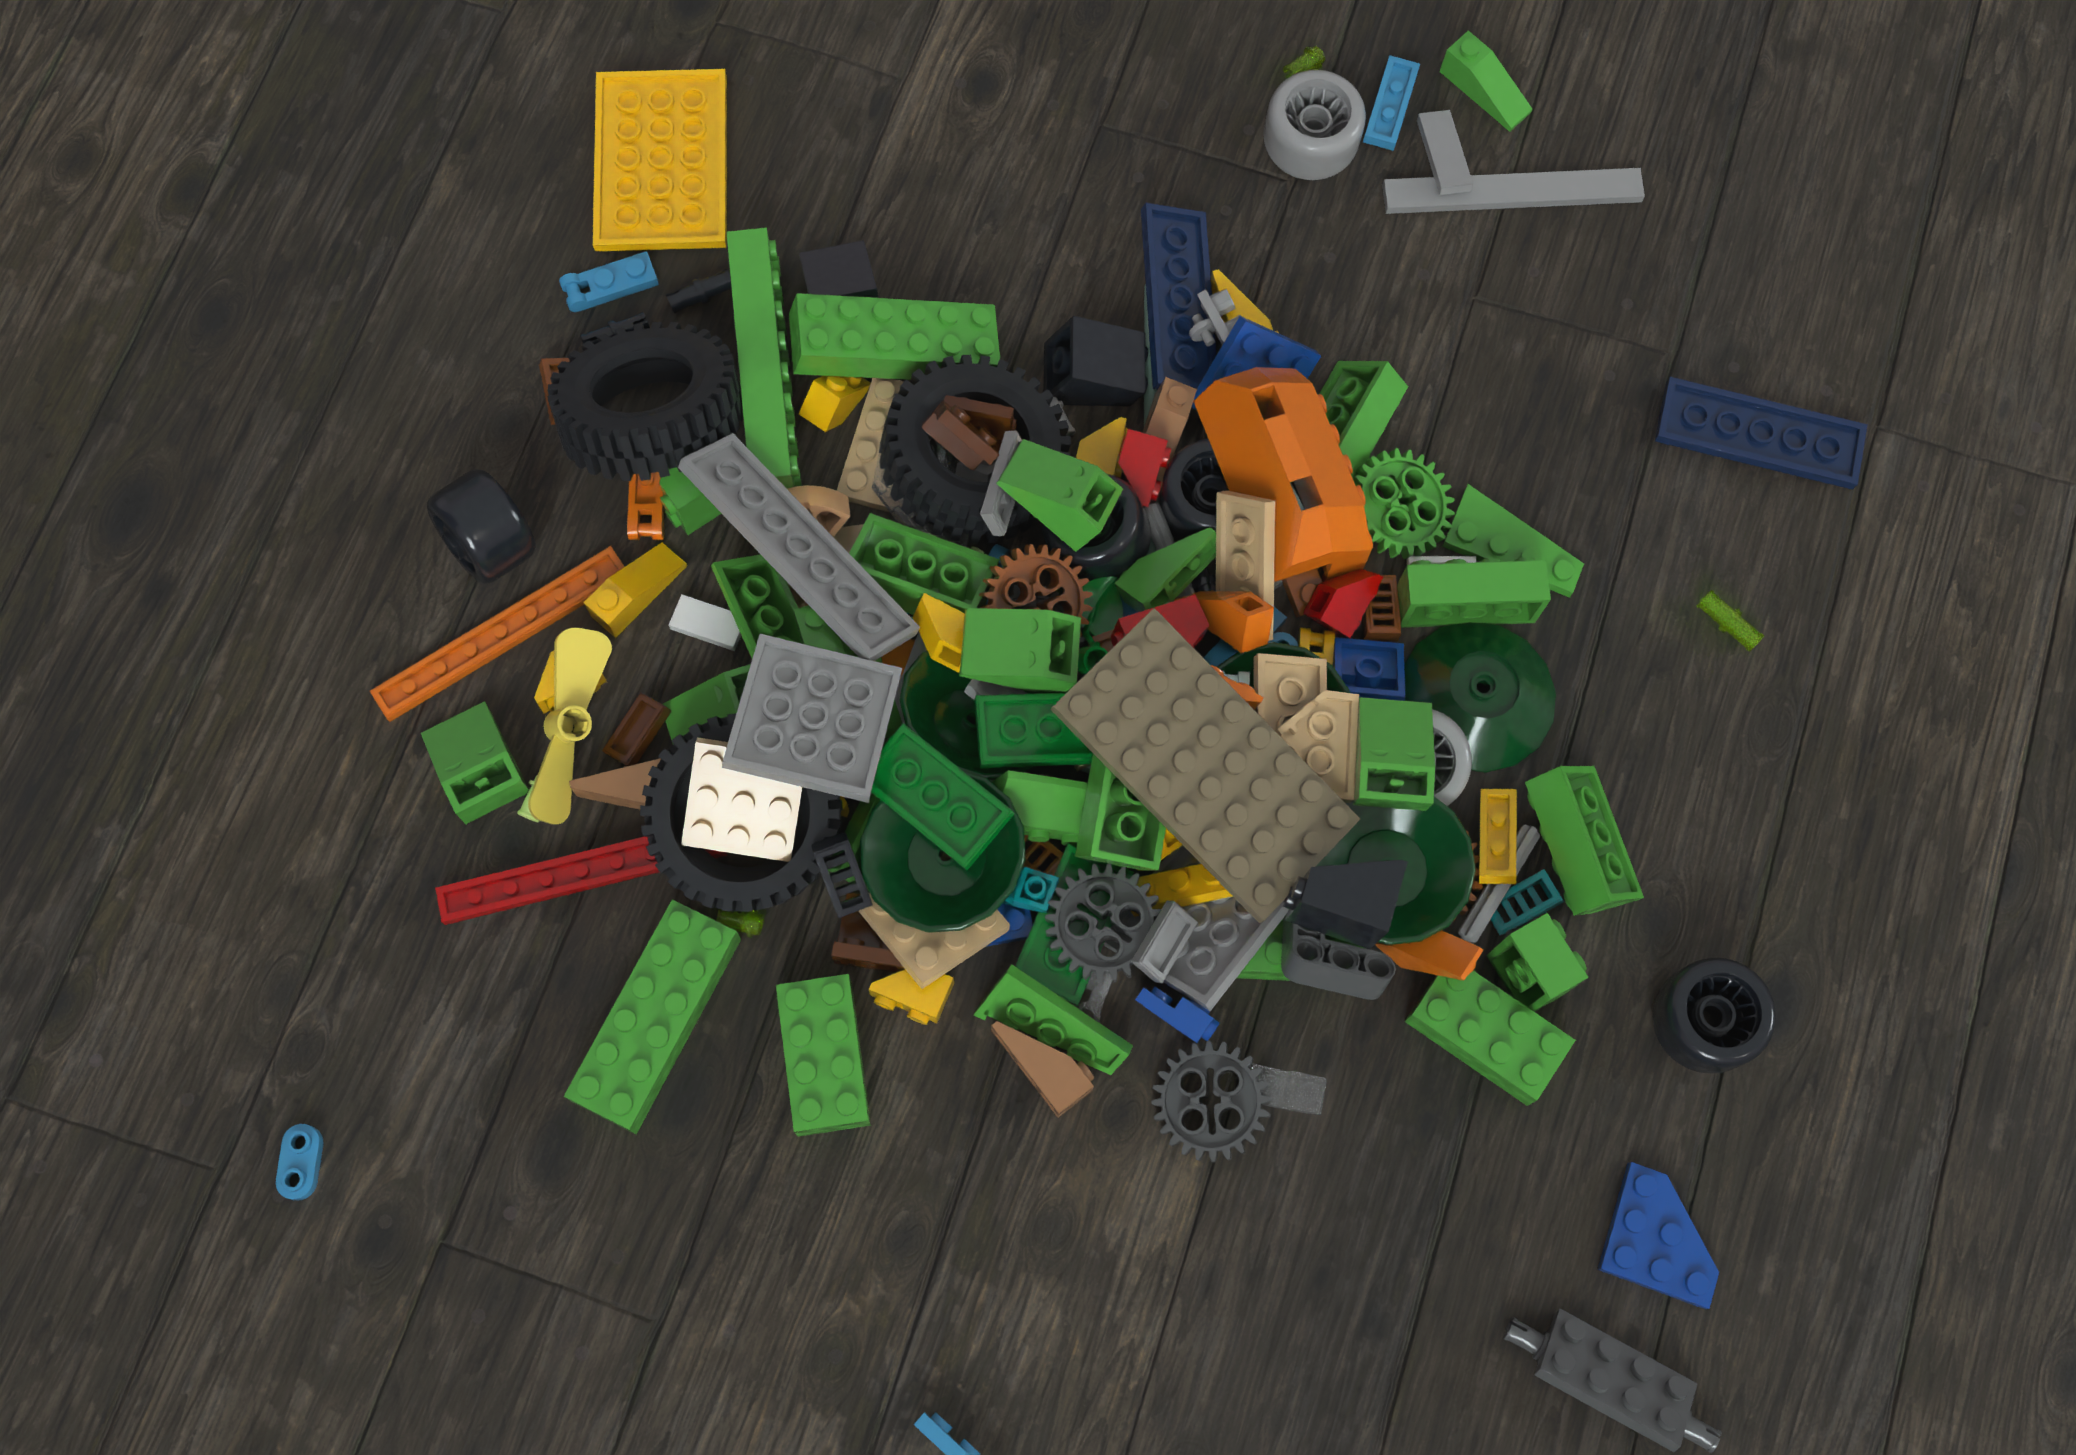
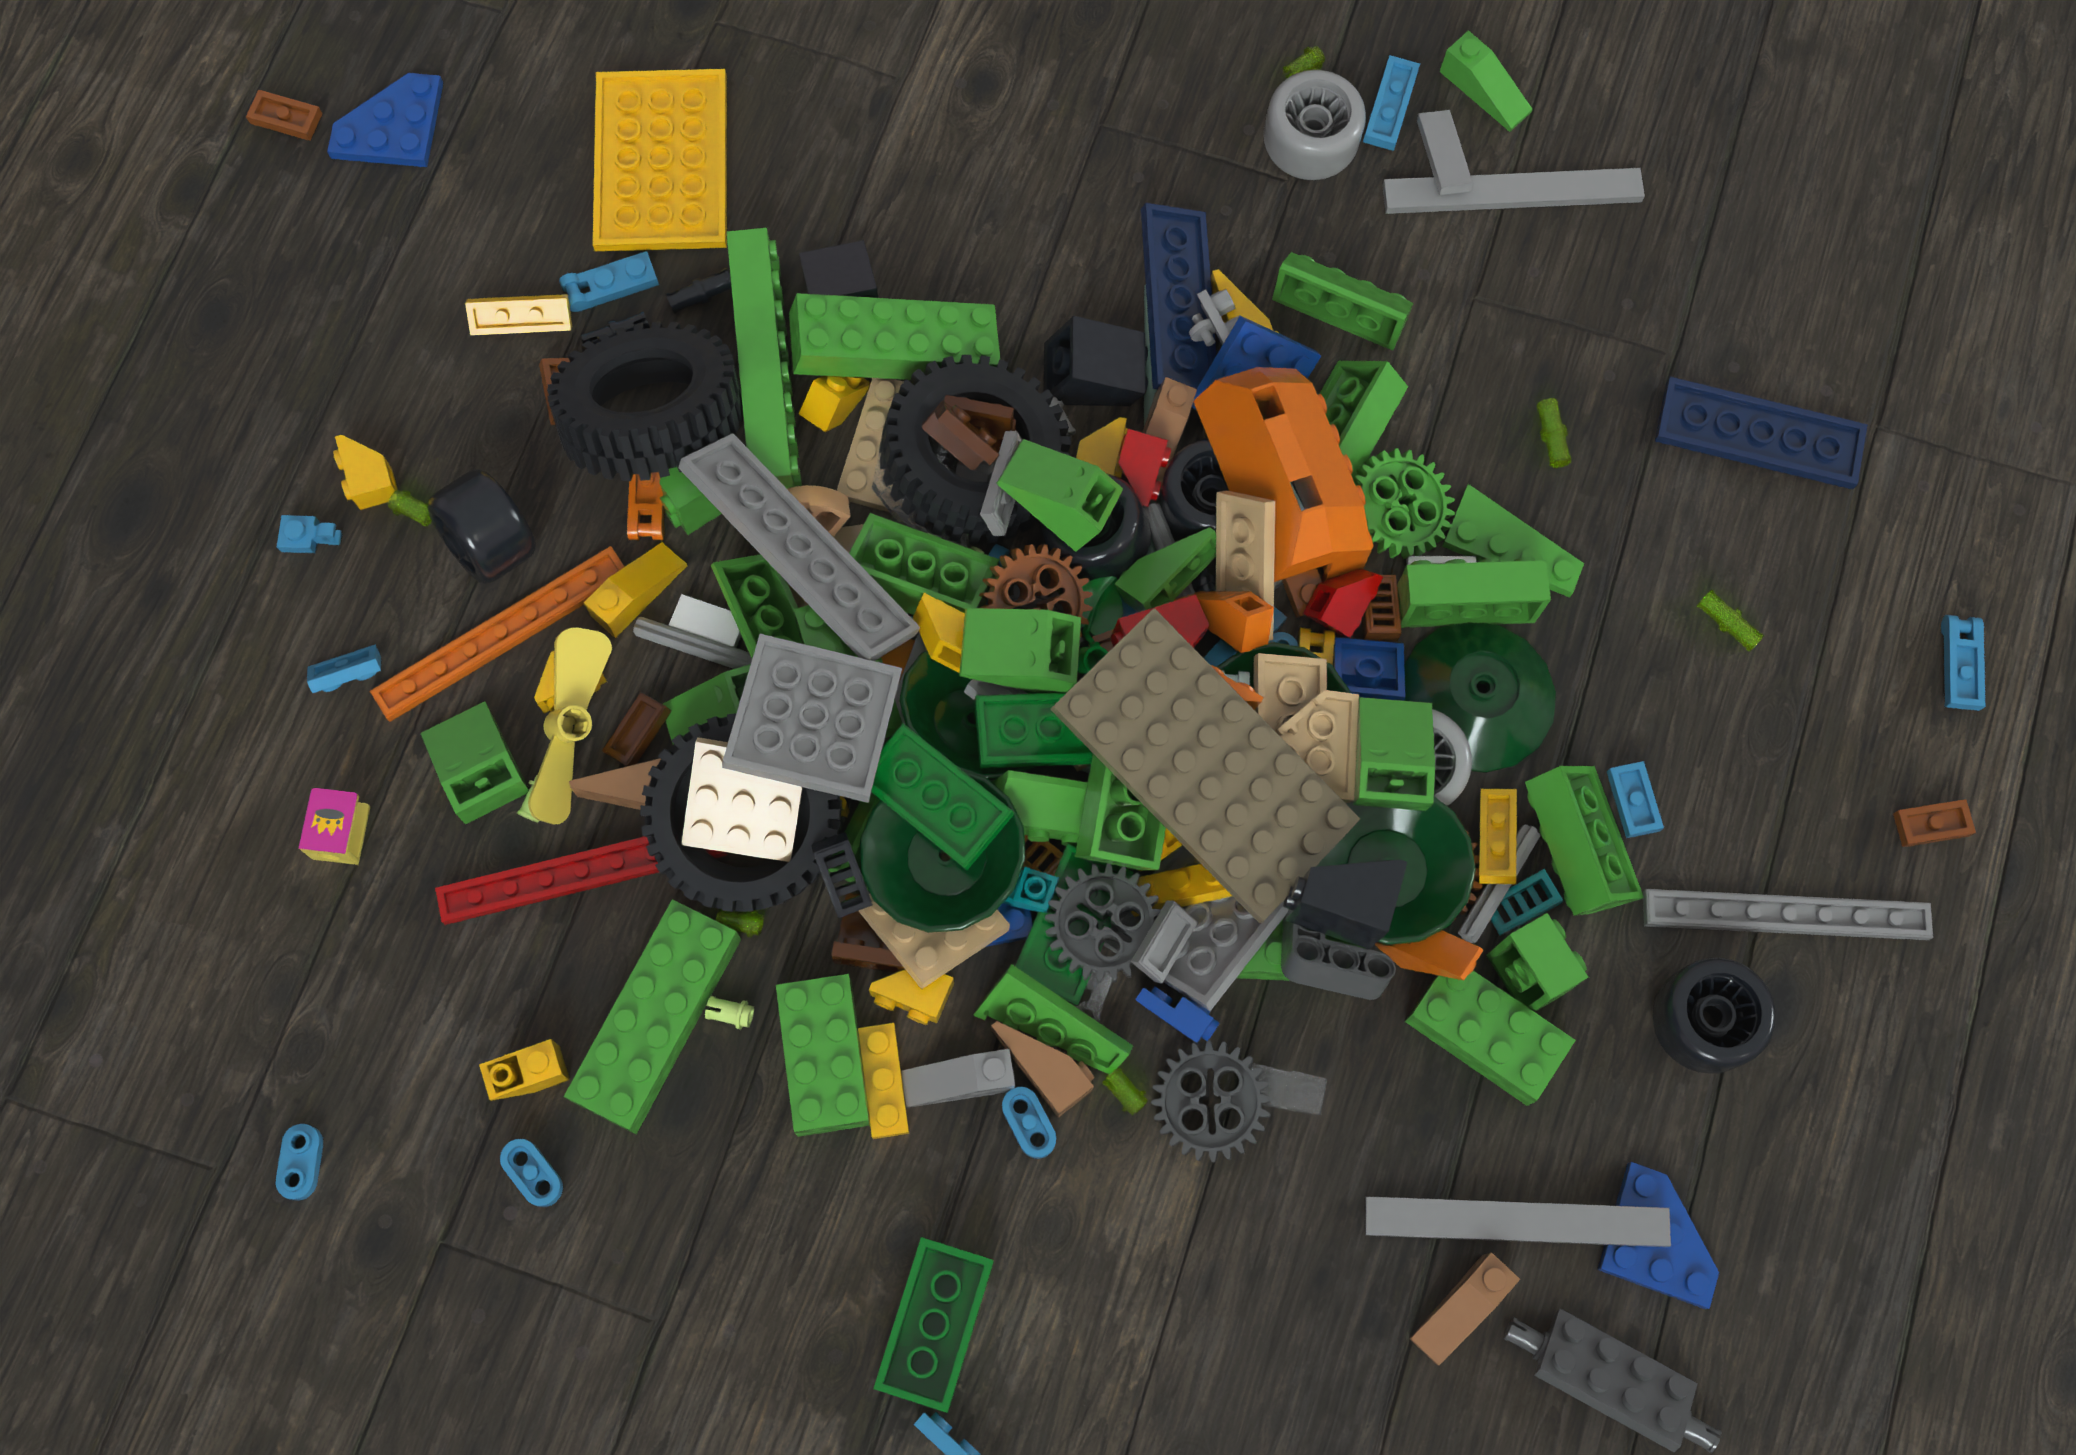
(284, 115): none -> dark orange plate
(302, 534): none -> dark azure plate
(334, 826): none -> piece
(336, 671): none -> dark azure plate
(367, 473): none -> yellow slope
(391, 125): none -> blue plate
(404, 504): none -> clear neon green pin
(519, 314): none -> plate
(524, 1071): none -> yellow slope
(532, 1174): none -> dark azure plate
(691, 643): none -> light grey axle
(731, 1012): none -> yellowish green pin
(883, 1081): none -> yellow plate
(934, 1325): none -> green brick
(959, 1078): none -> light grey slope
(1029, 1123): none -> dark azure plate
(1125, 1091): none -> clear neon green pin
(1341, 300): none -> bright green slope
(1464, 1307): none -> medium nougat slope
(1517, 1221): none -> light grey tile
(1554, 433): none -> clear neon green pin
(1635, 799): none -> dark azure plate
(1787, 914): none -> light grey tile
(1934, 823): none -> dark orange plate
(1964, 663): none -> dark azure plate

